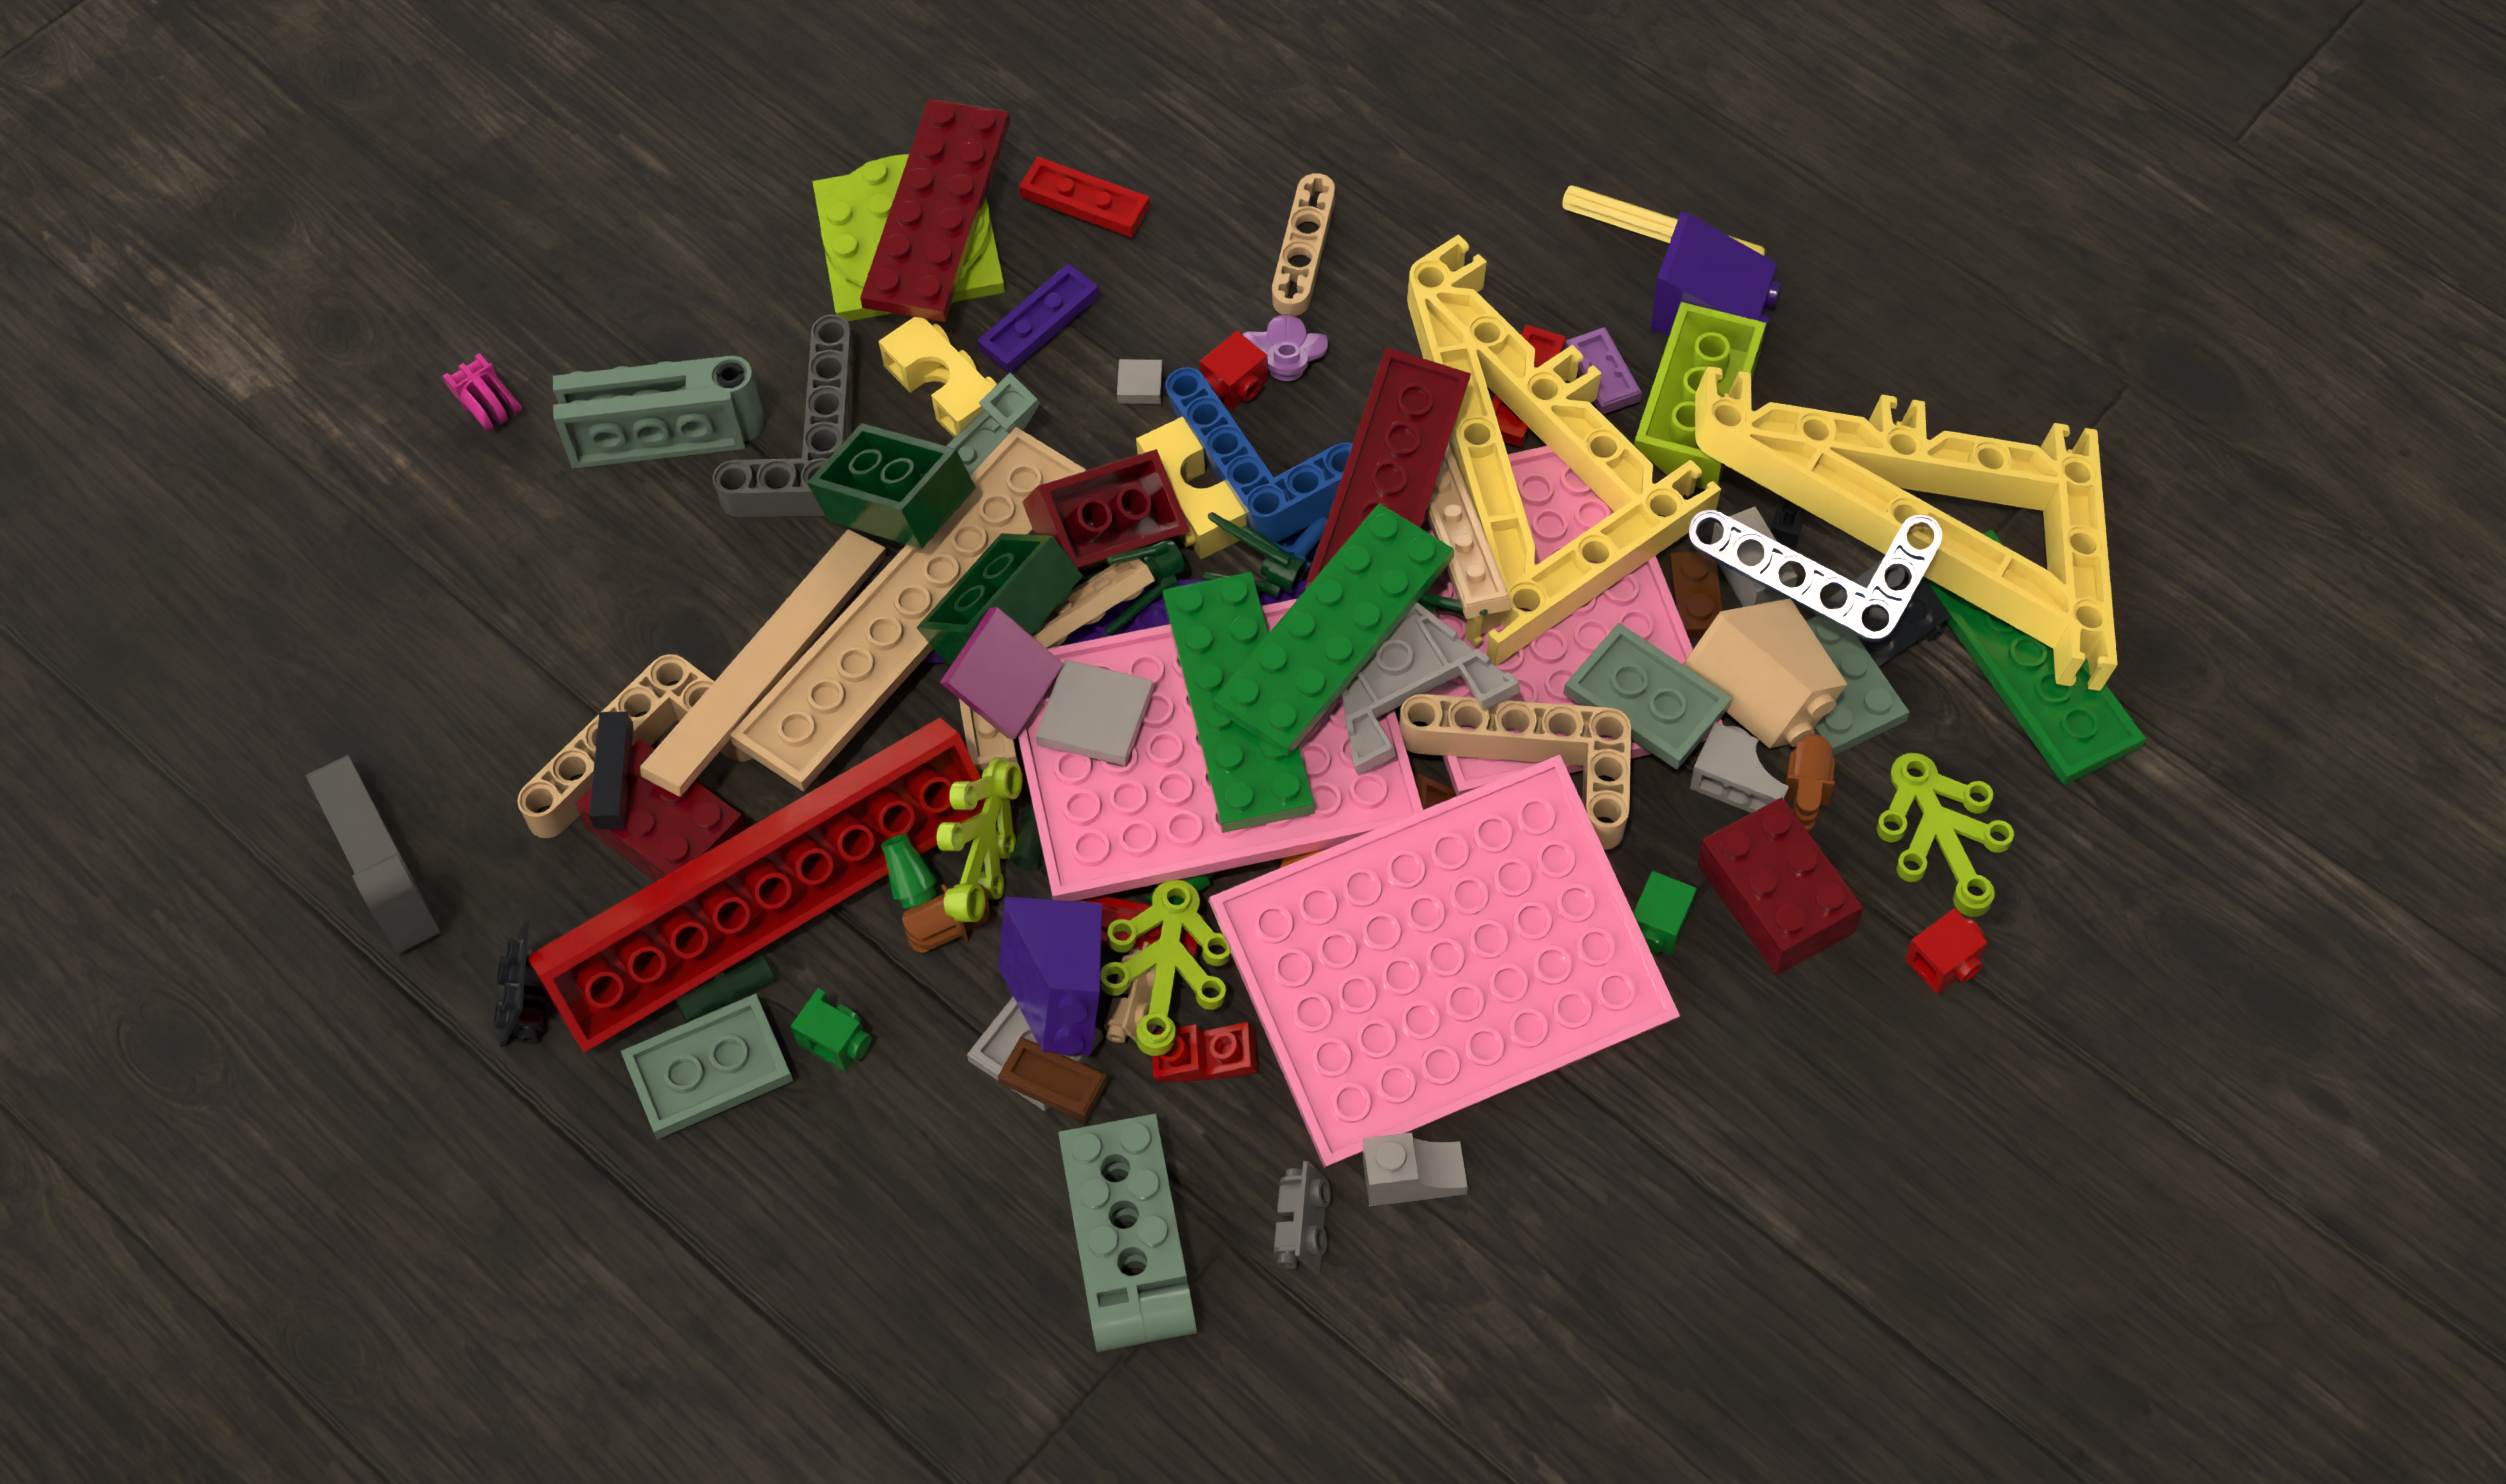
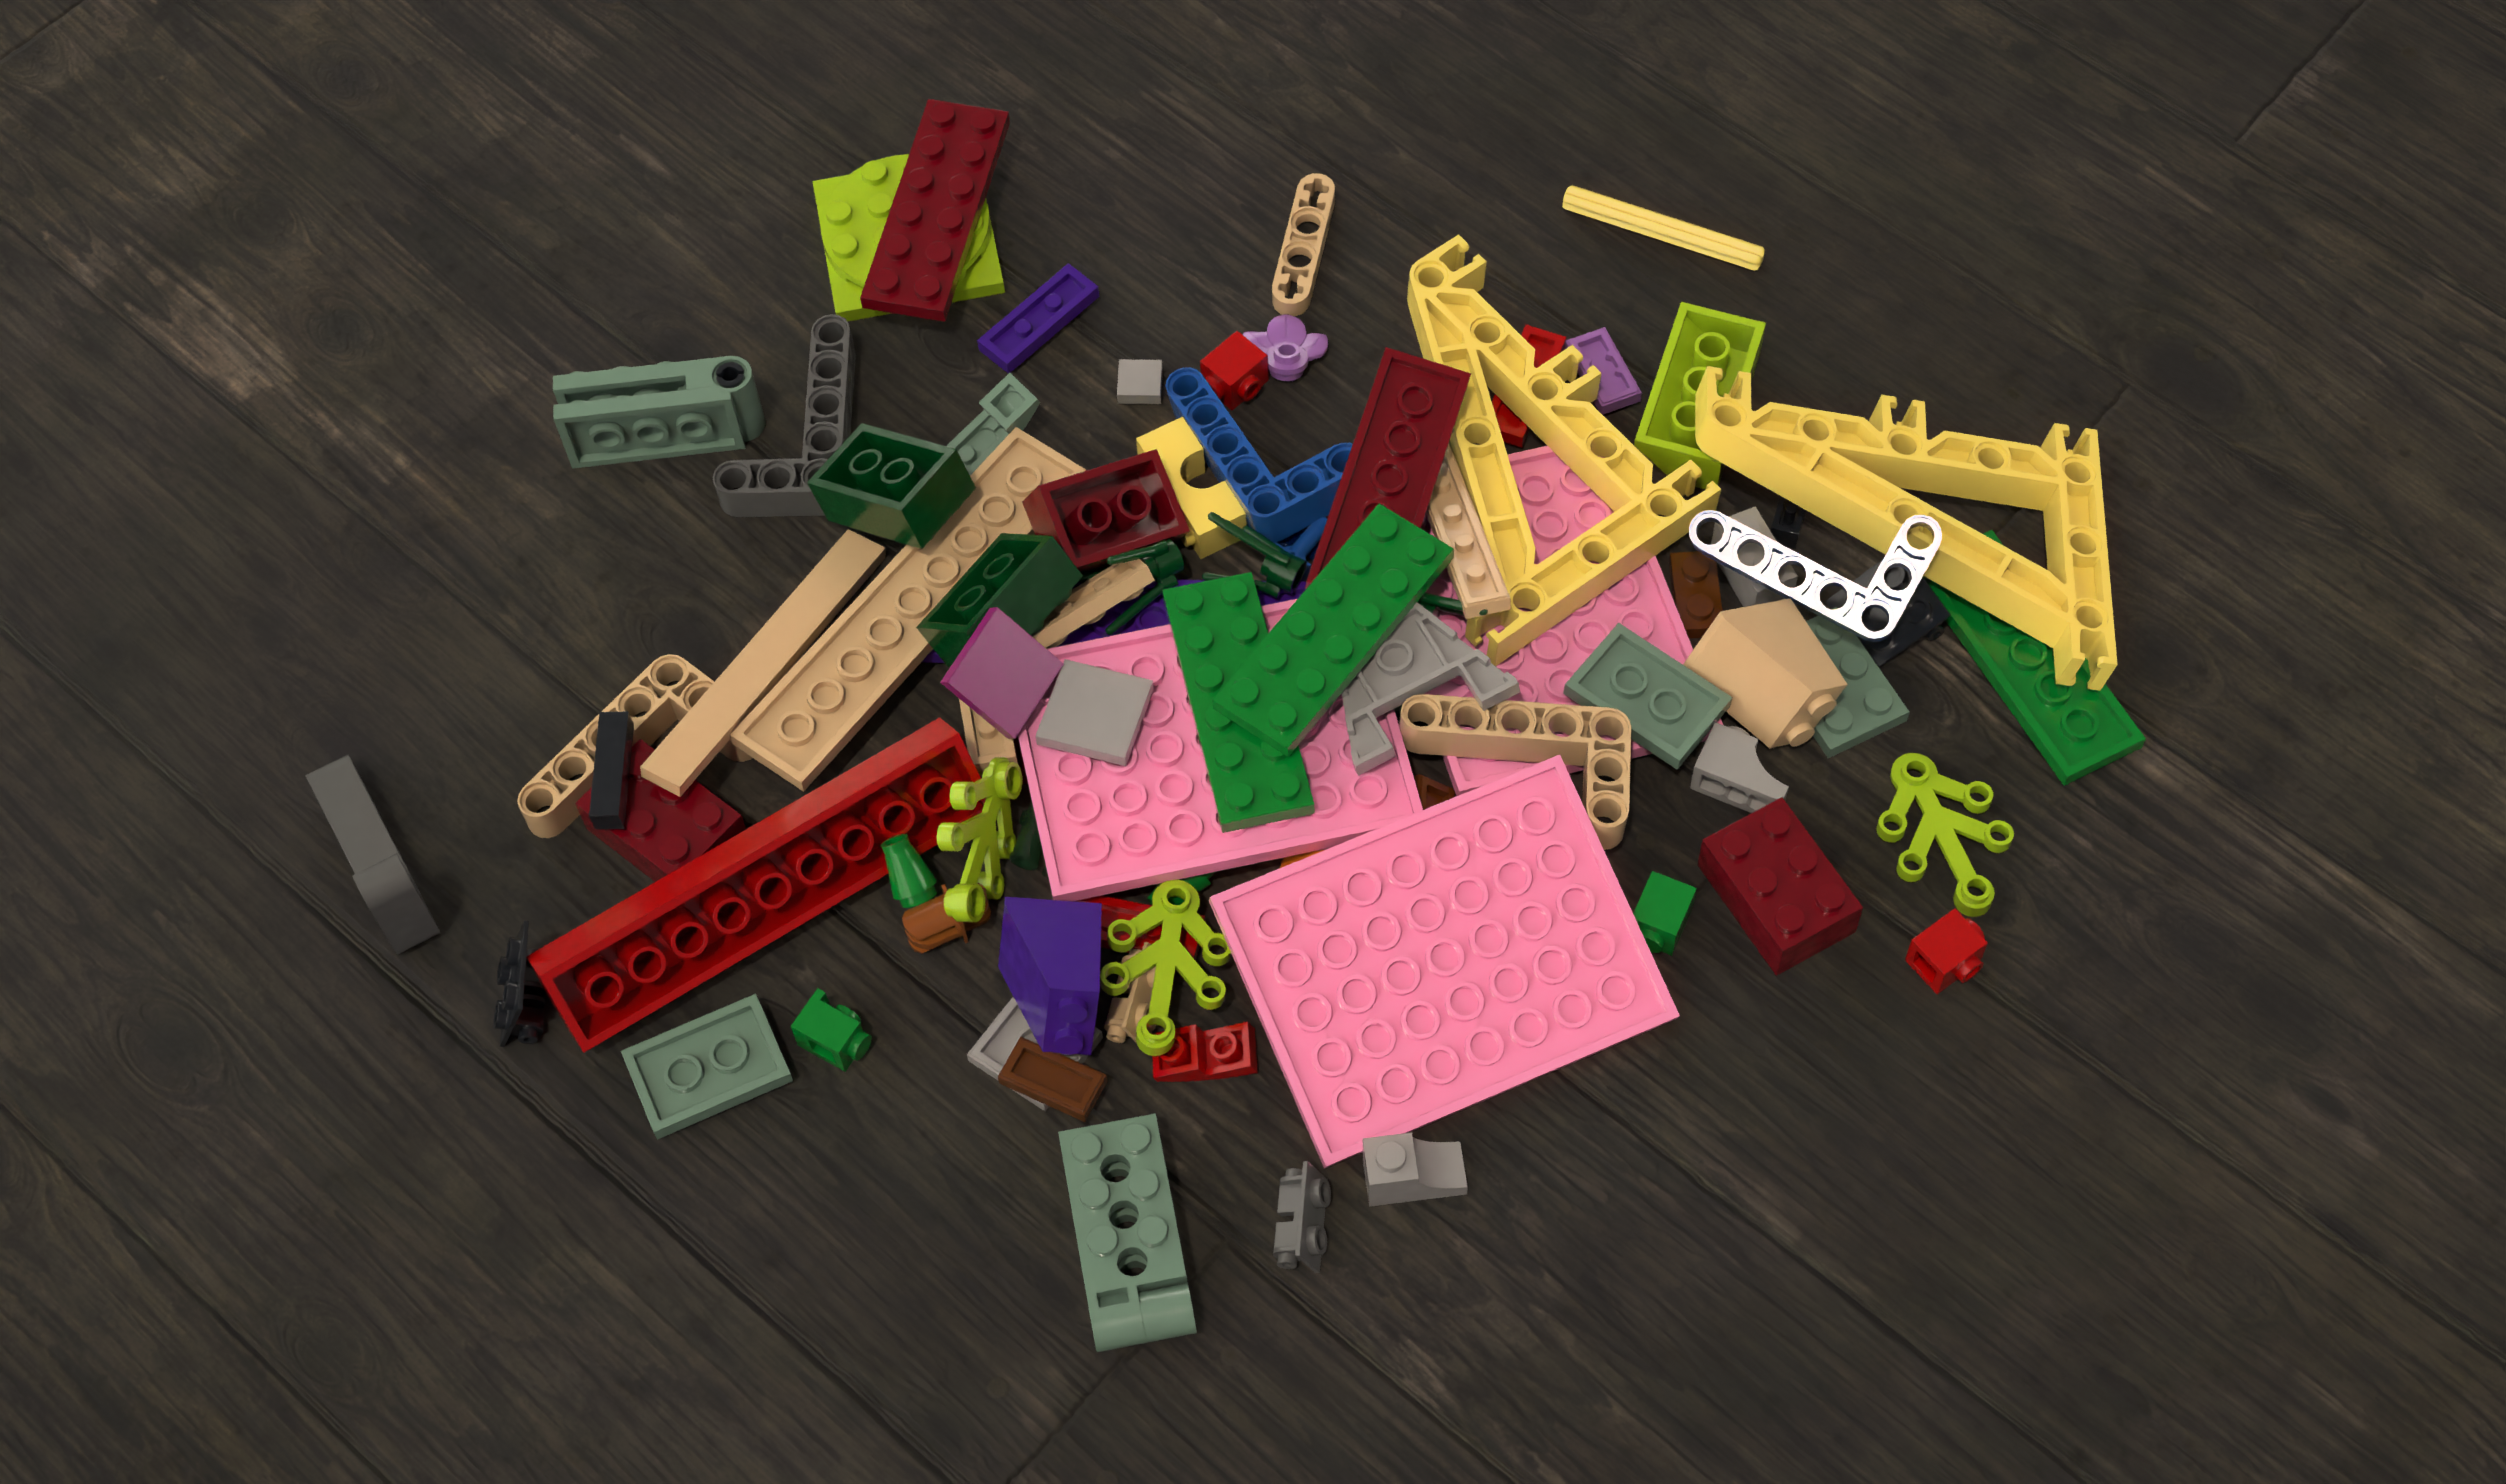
(477, 386): dark pink arm -> none
(724, 989): clear green pin -> none
(924, 354): light yellow arch -> none
(1084, 196): red plate -> none
(1713, 273): dark purple slope -> none
(1810, 778): dark orange arm -> none

